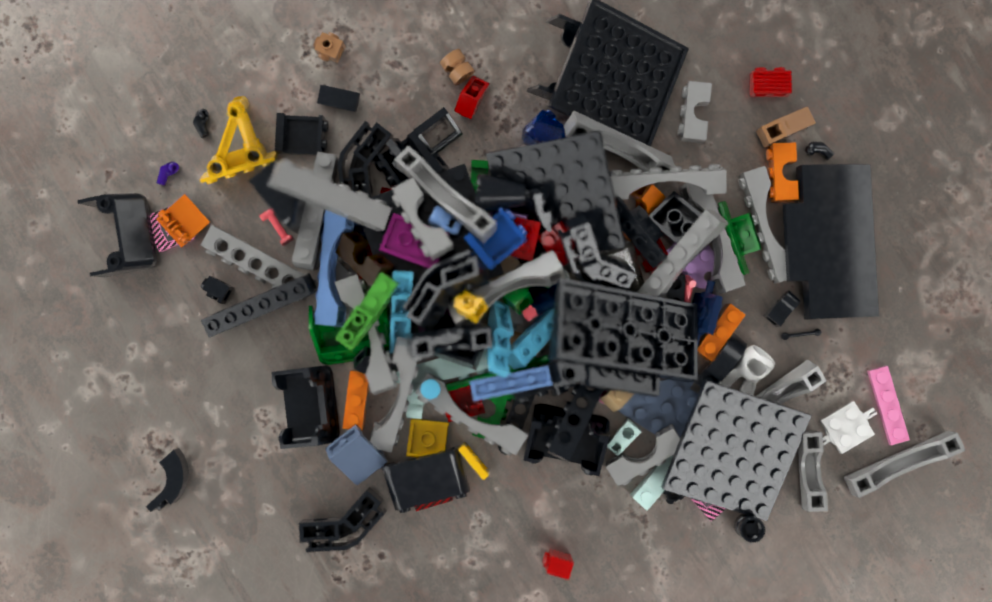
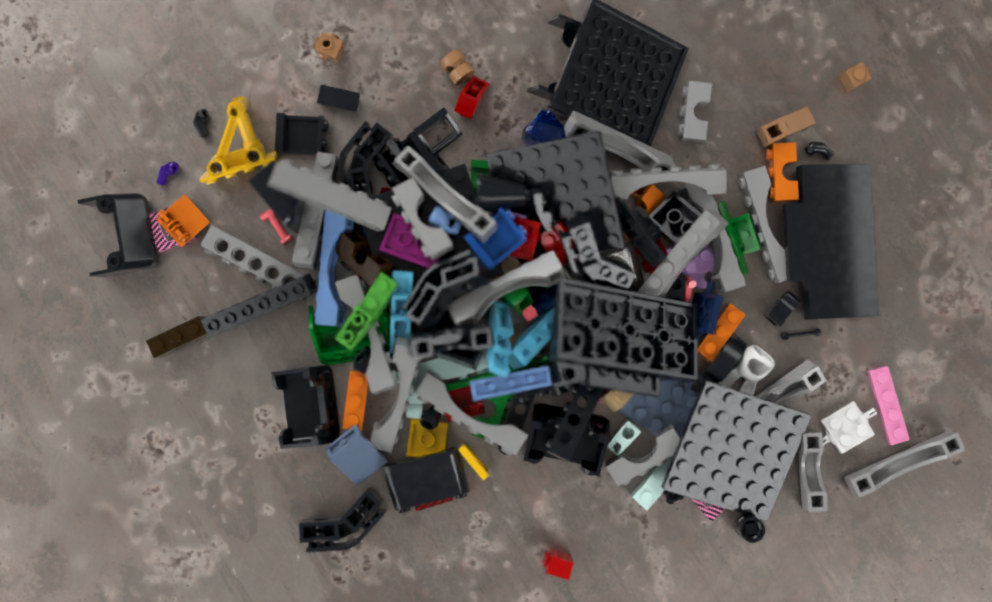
(176, 337): none -> dark brown arch
(176, 480): black arch -> none
(217, 289): black brick -> none
(430, 389): medium azure tile -> none
(430, 418): none -> black cone
(470, 306): yellow brick -> none
(770, 83): red brick -> none
(855, 77): none -> medium nougat brick

